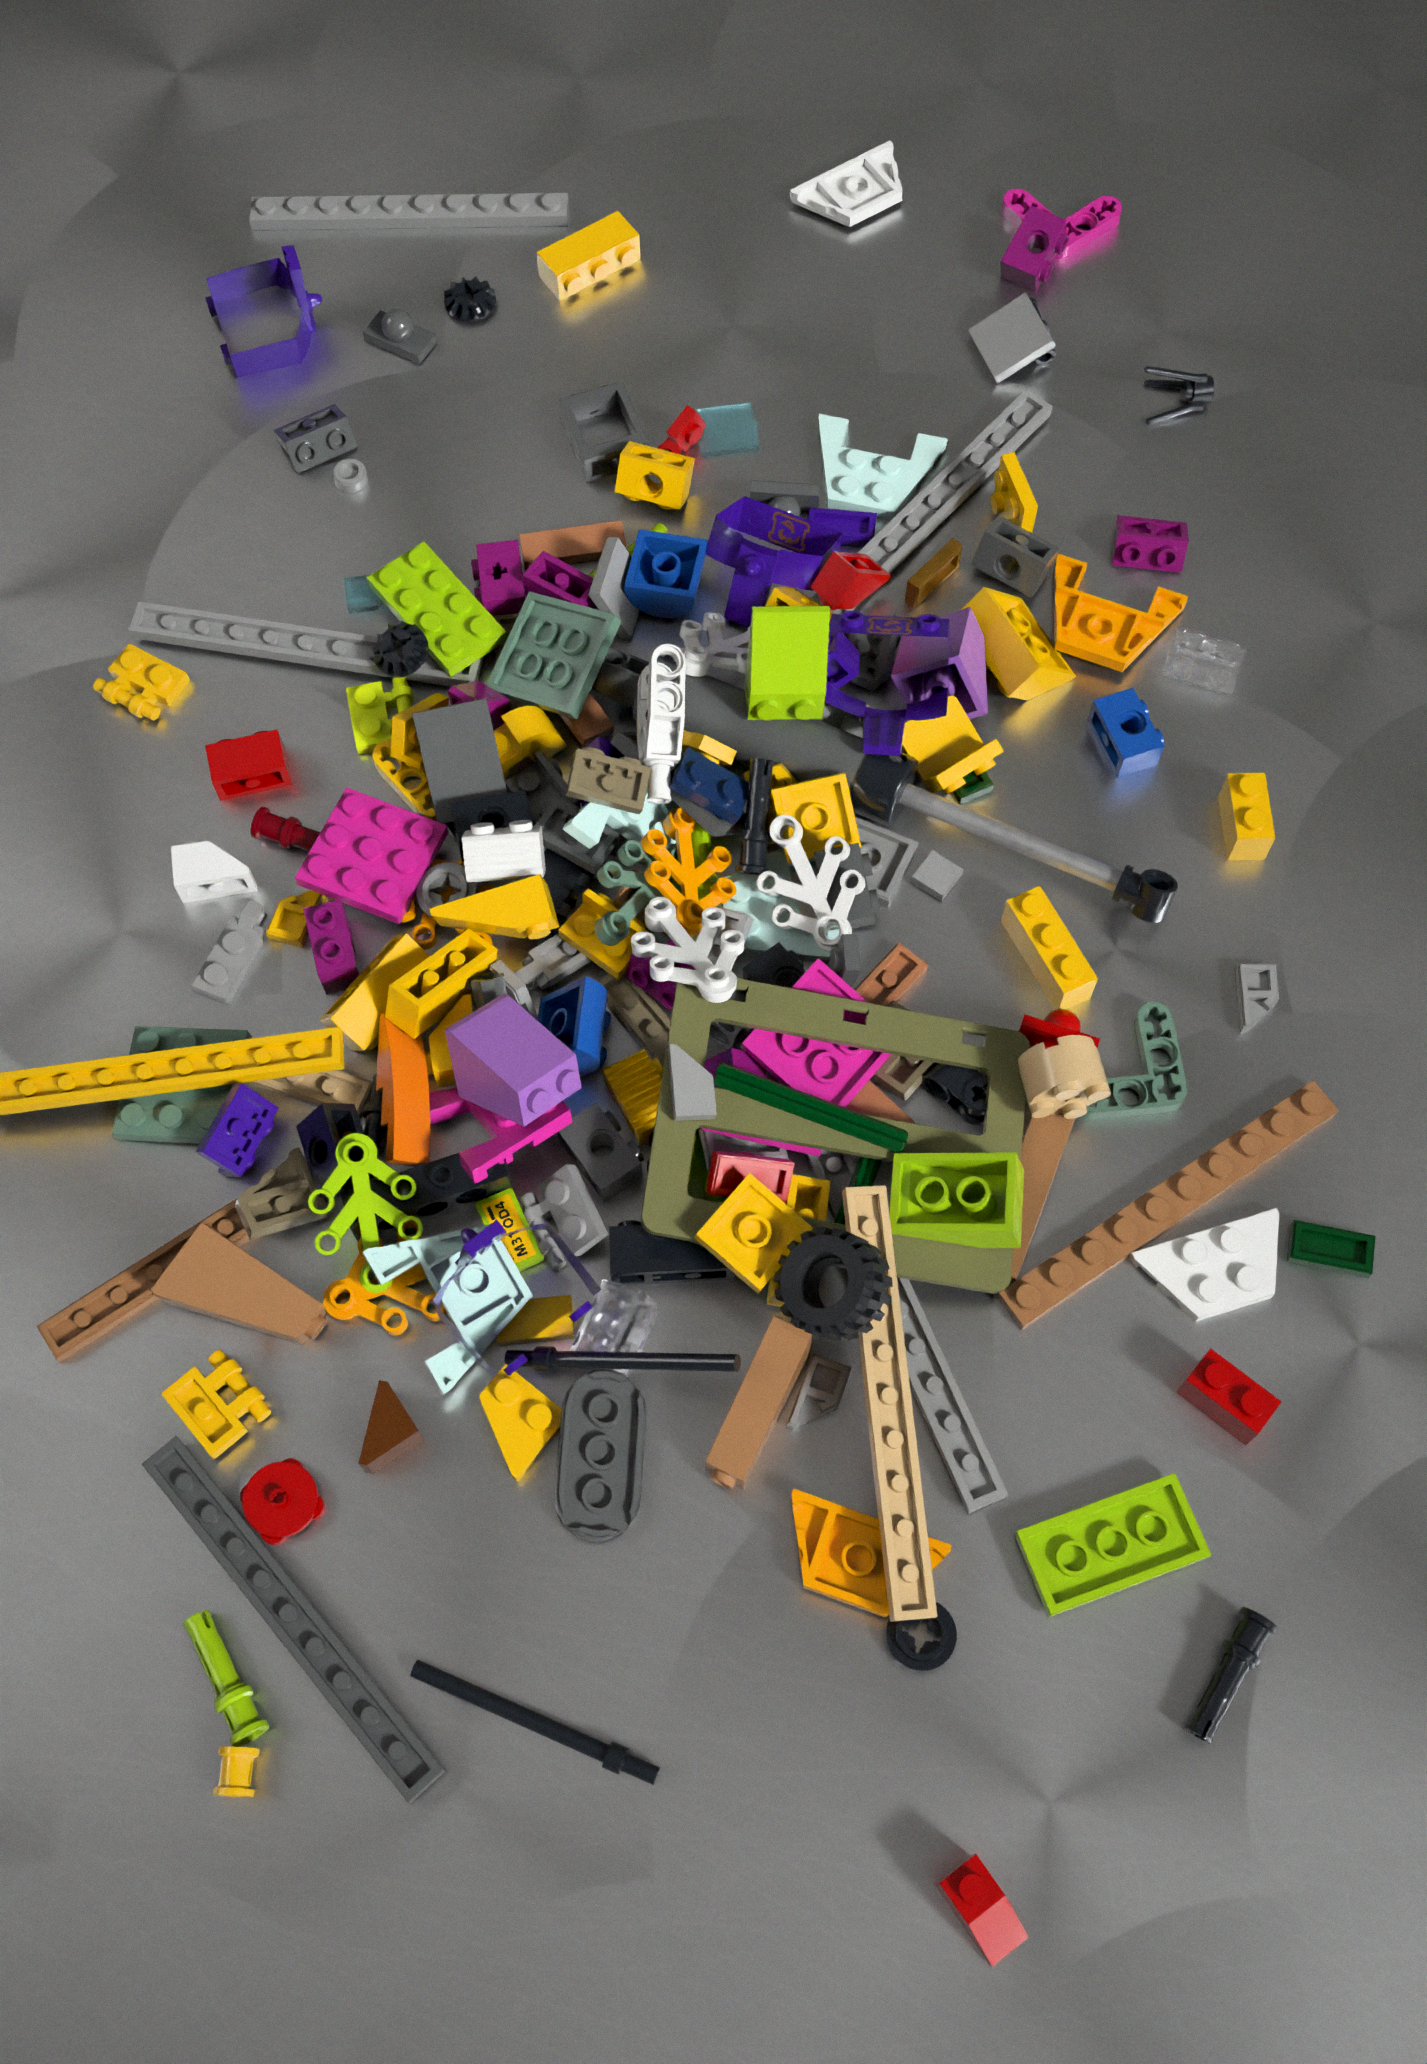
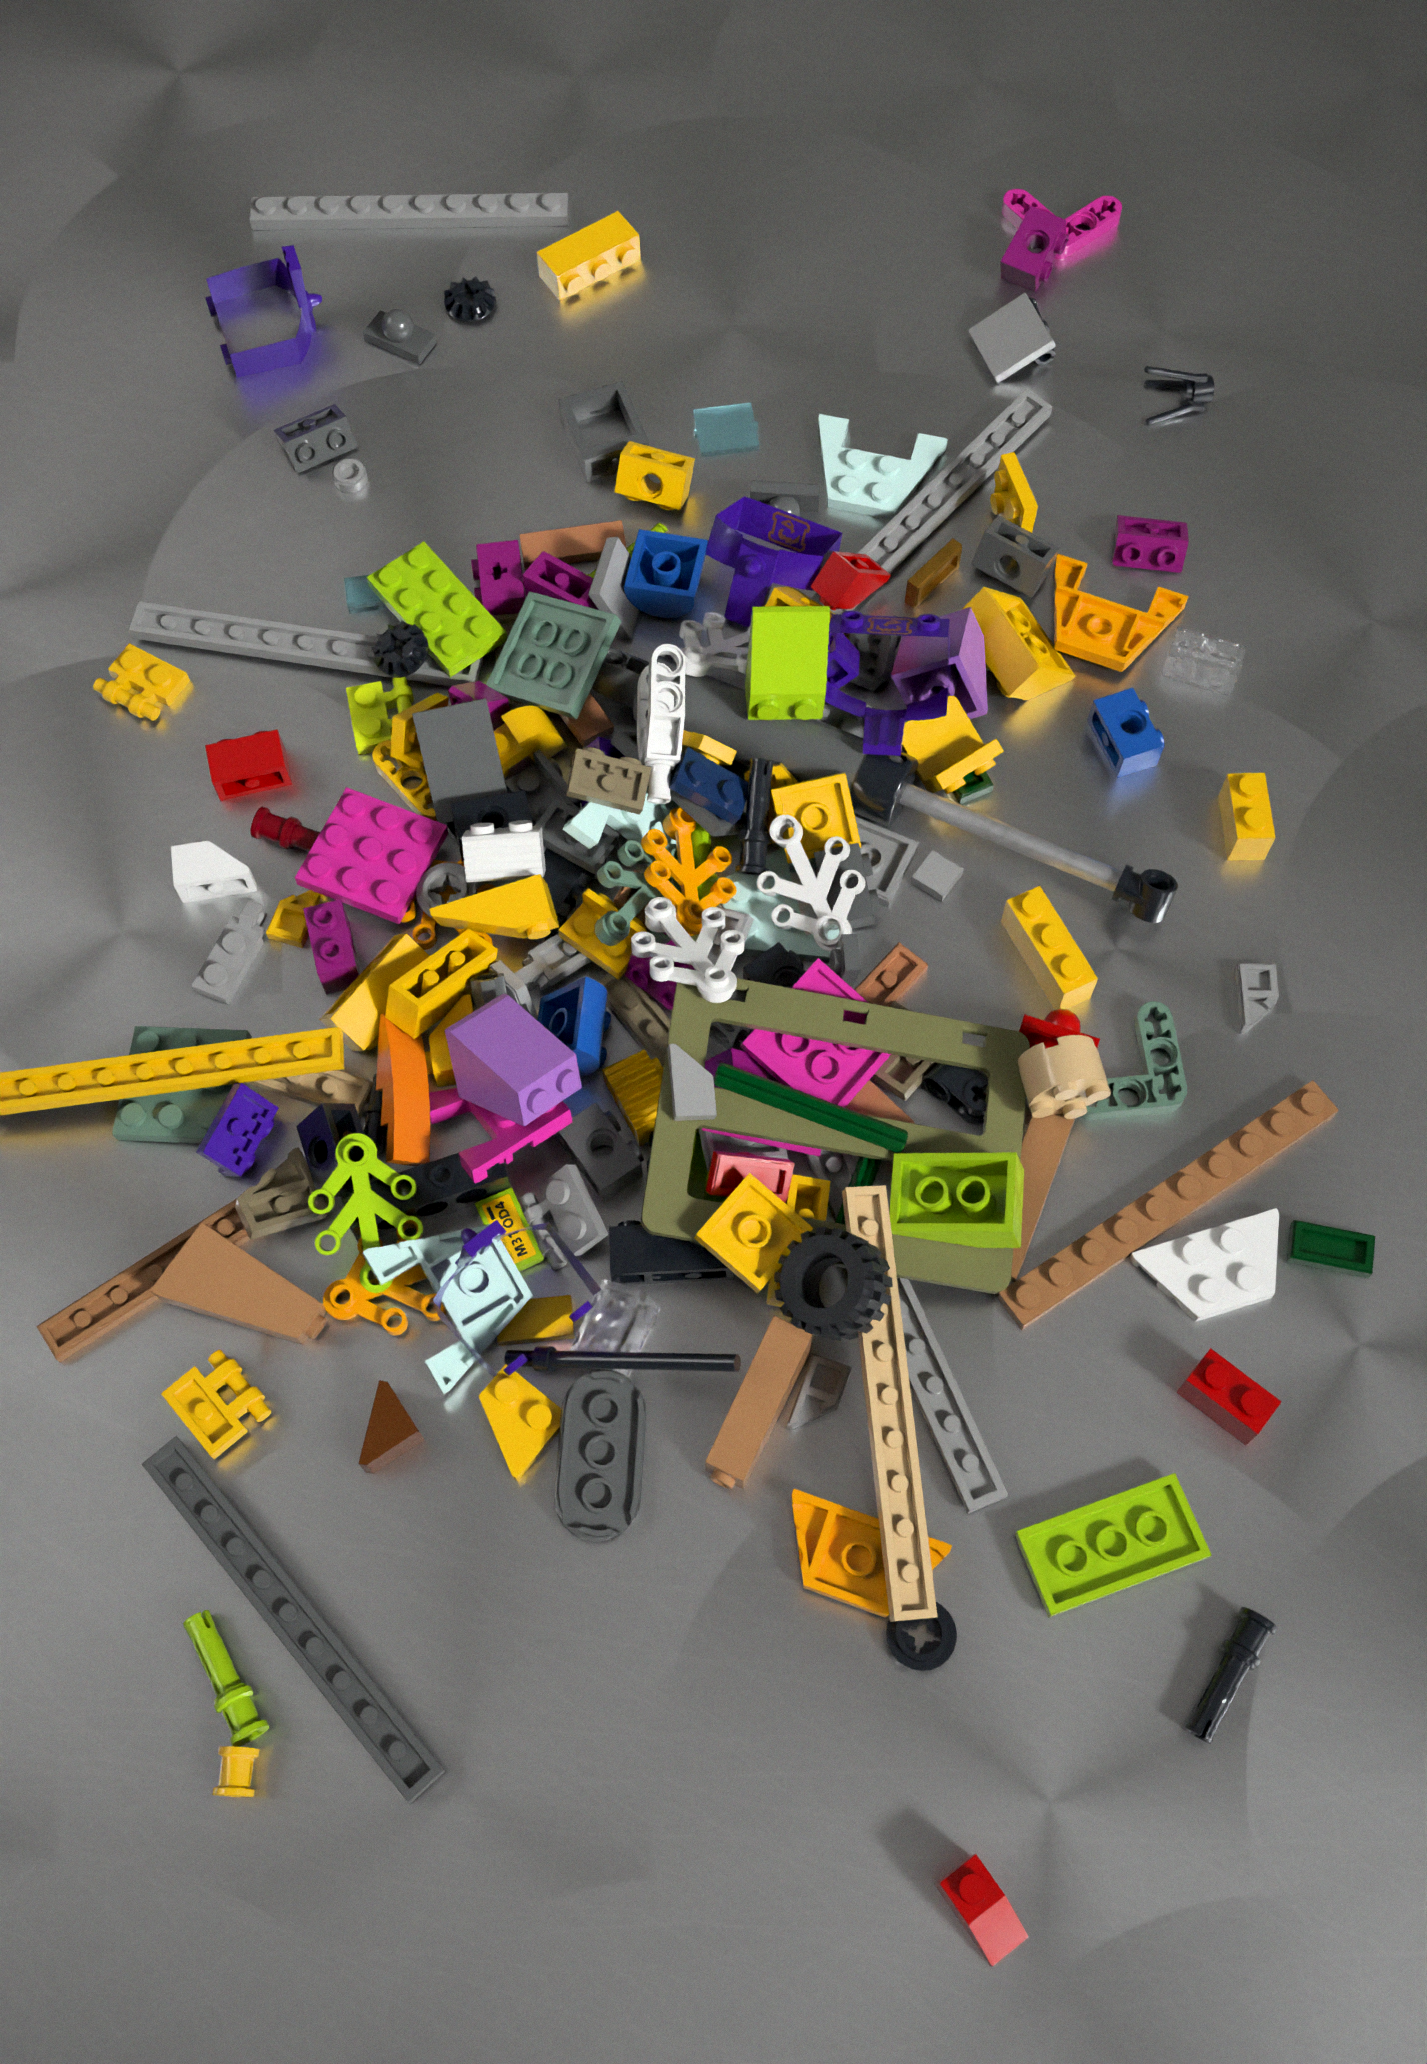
(281, 1500): red piece -> none
(614, 1756): black bar -> none
(684, 431): red plate -> none
(853, 188): white wing -> none
(856, 526): dark purple tile -> none

